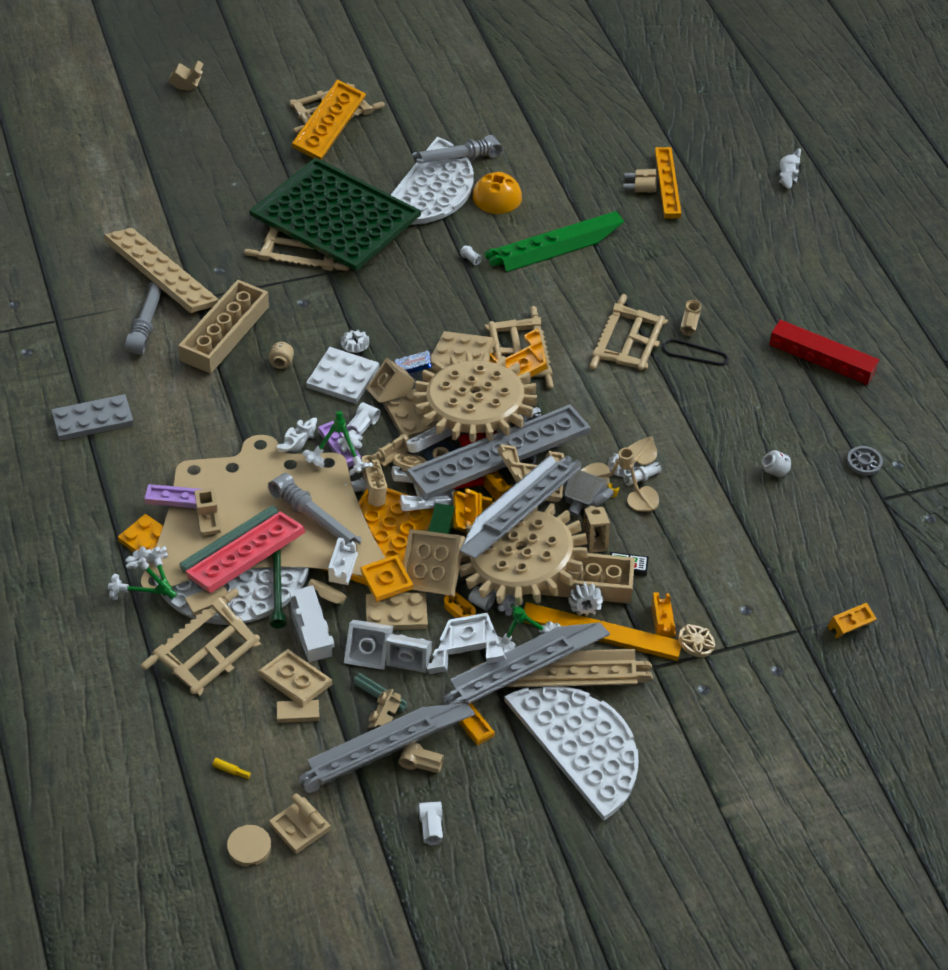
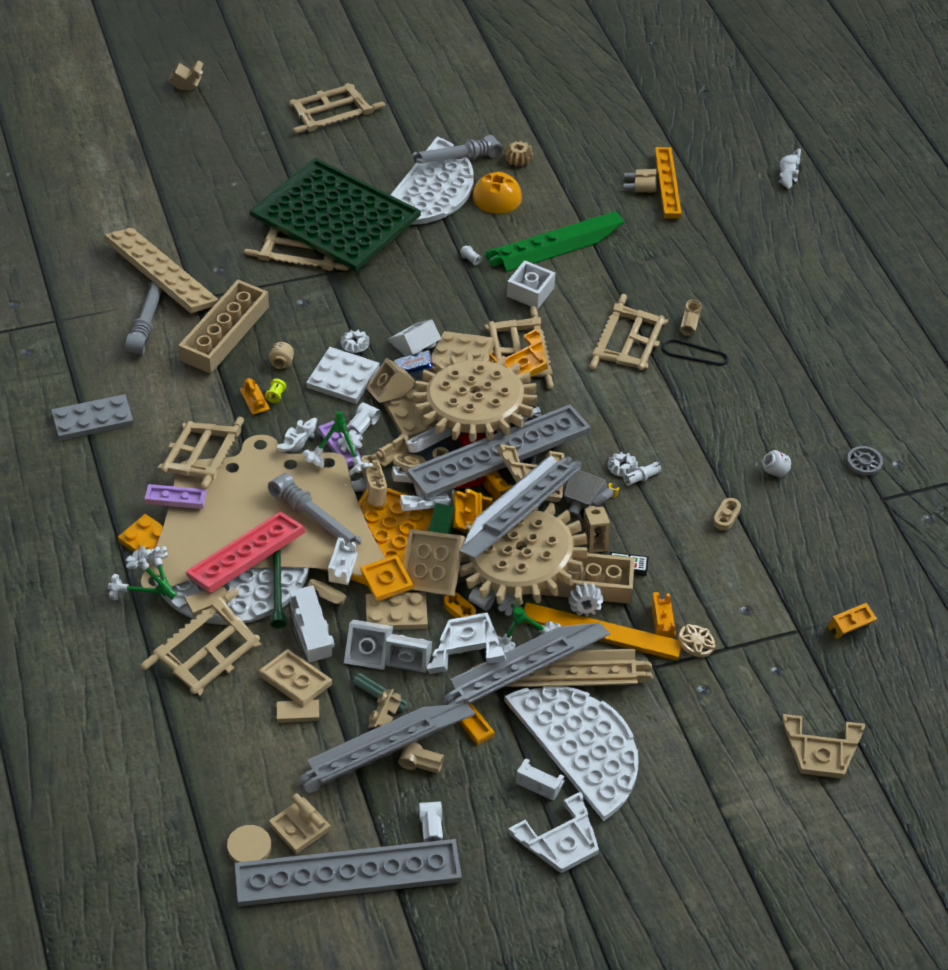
(206, 430): none -> tan piece
(207, 511): tan brick -> none
(228, 538): sand green axle -> none
(230, 768): yellow pin -> none
(254, 397): none -> light orange hinge
(277, 391): none -> neon yellow bush
(328, 120): light orange plate -> none
(347, 872): none -> light grey plate
(416, 338): none -> white slope
(518, 153): none -> tan gear
(531, 284): none -> white brick
(539, 781): none -> white hinge
(565, 844): none -> white wing
(642, 452): tan plant -> none
(724, 516): none -> tan plate
(821, 754): none -> tan wing
(824, 352): red brick -> none

